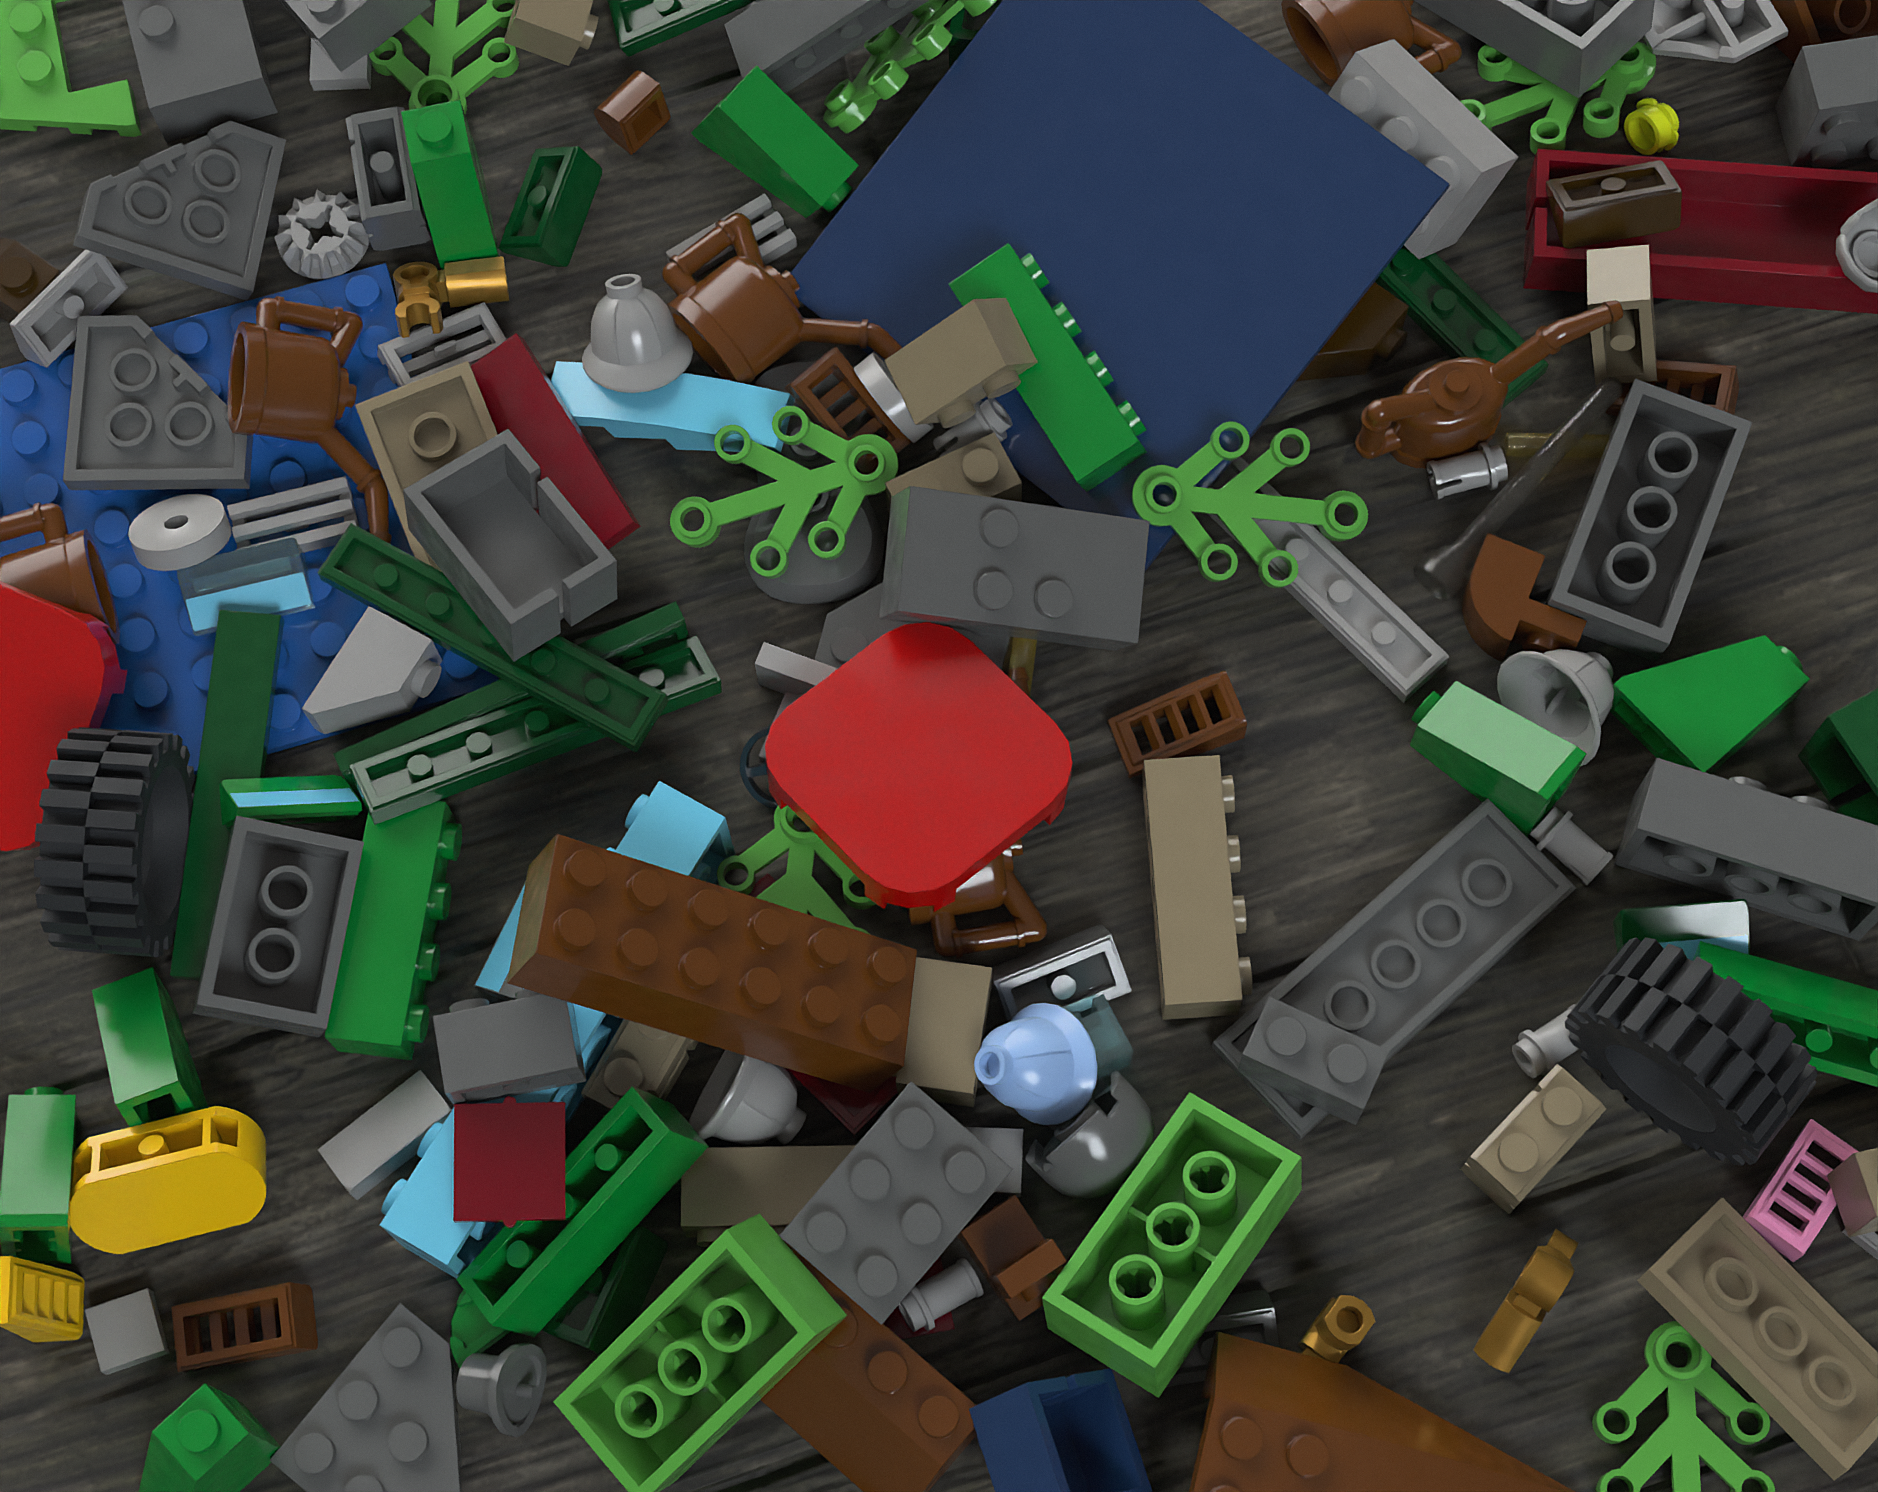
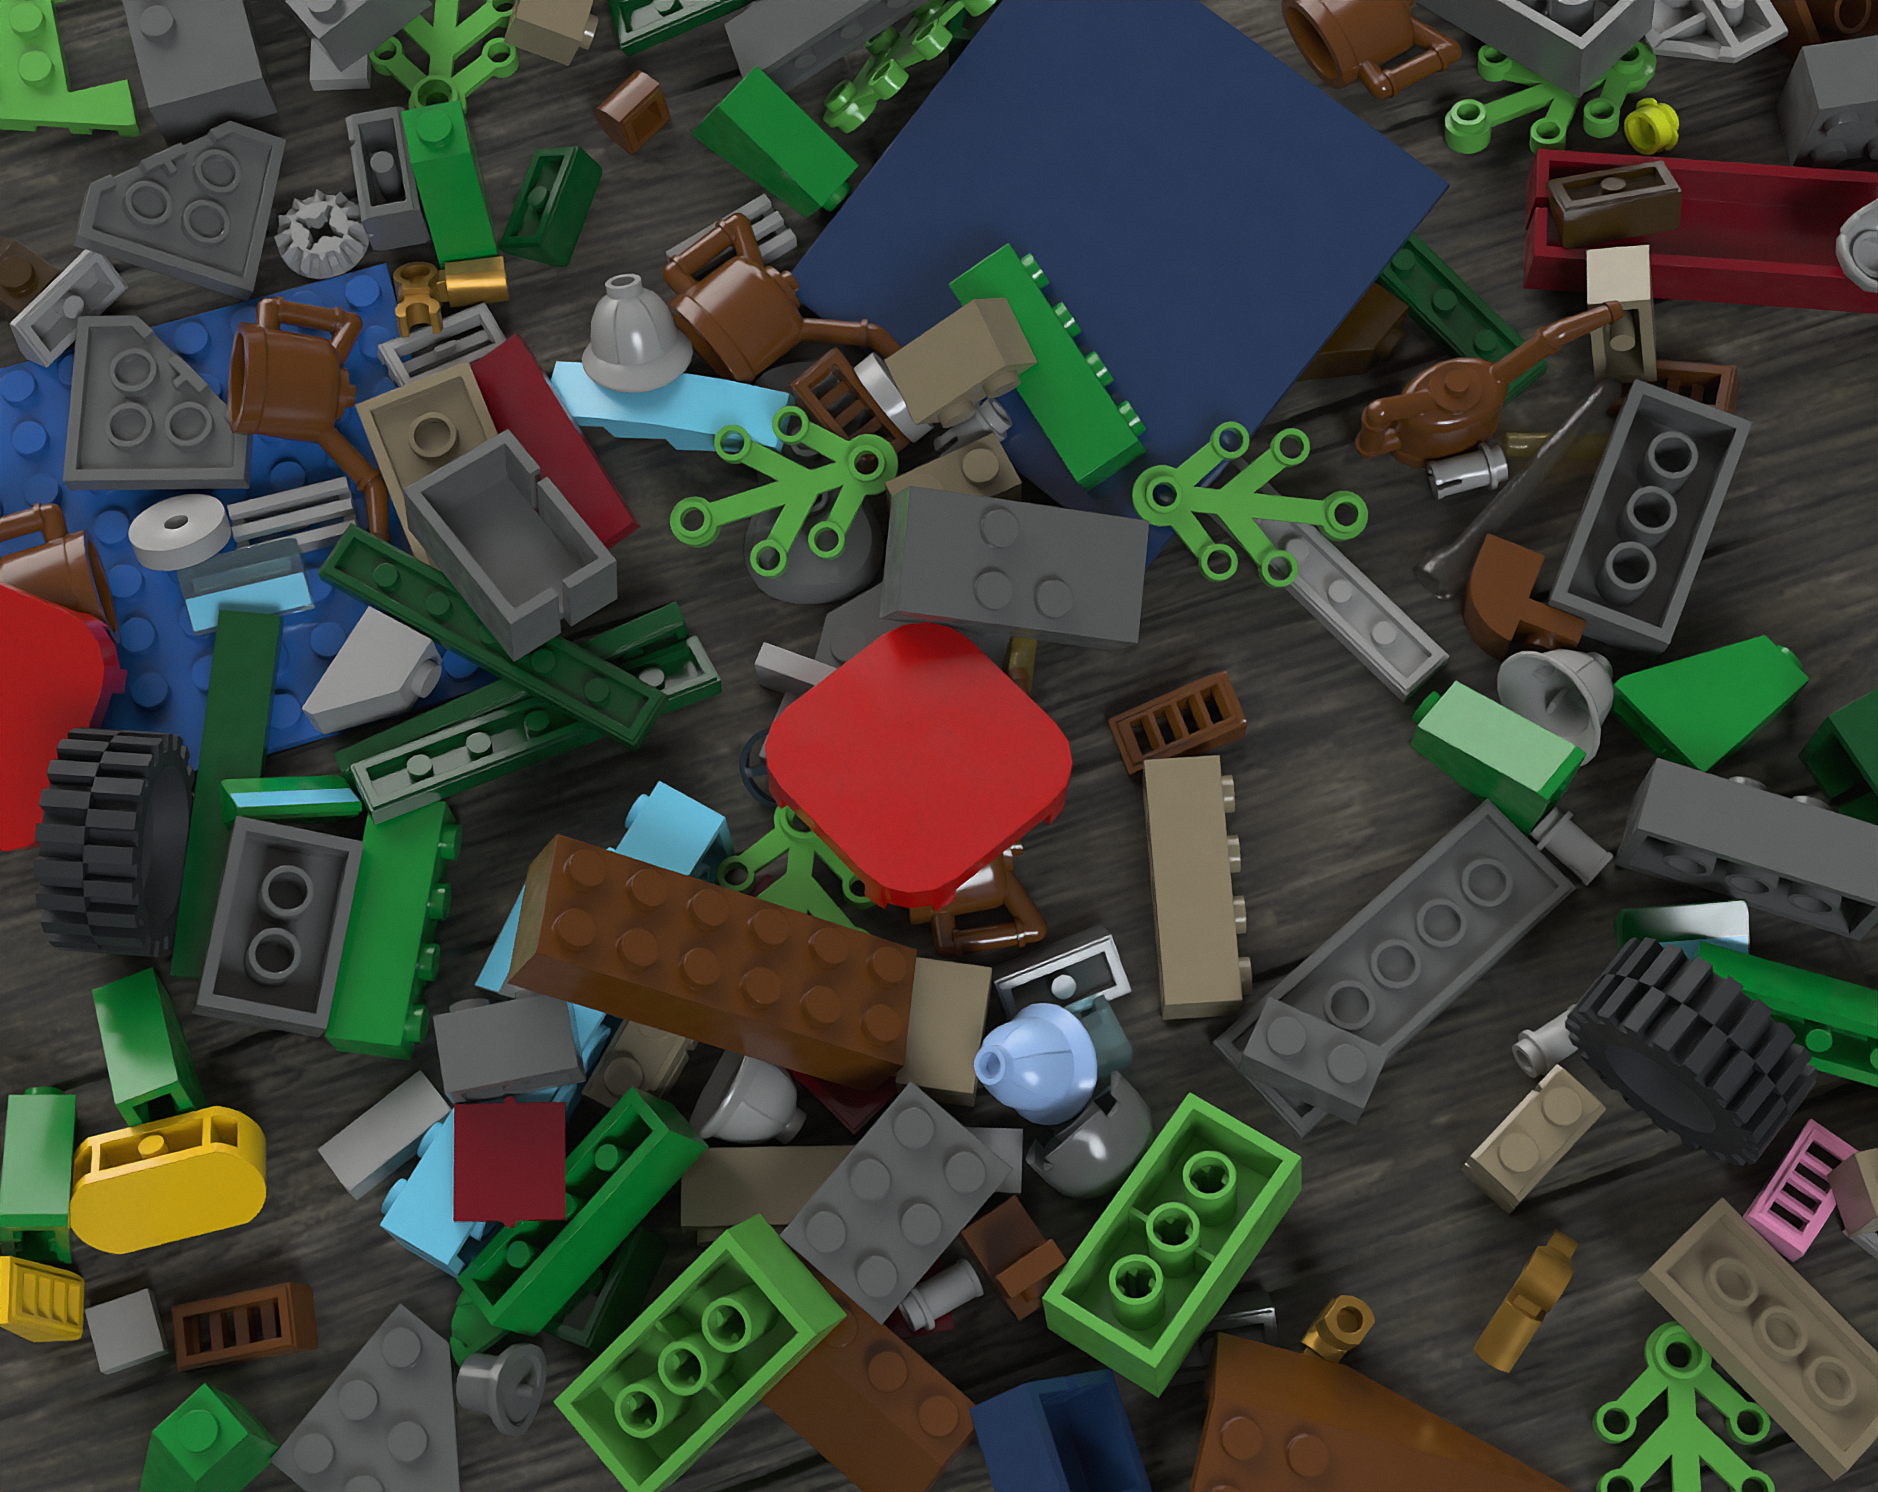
(1430, 124): light grey brick -> none

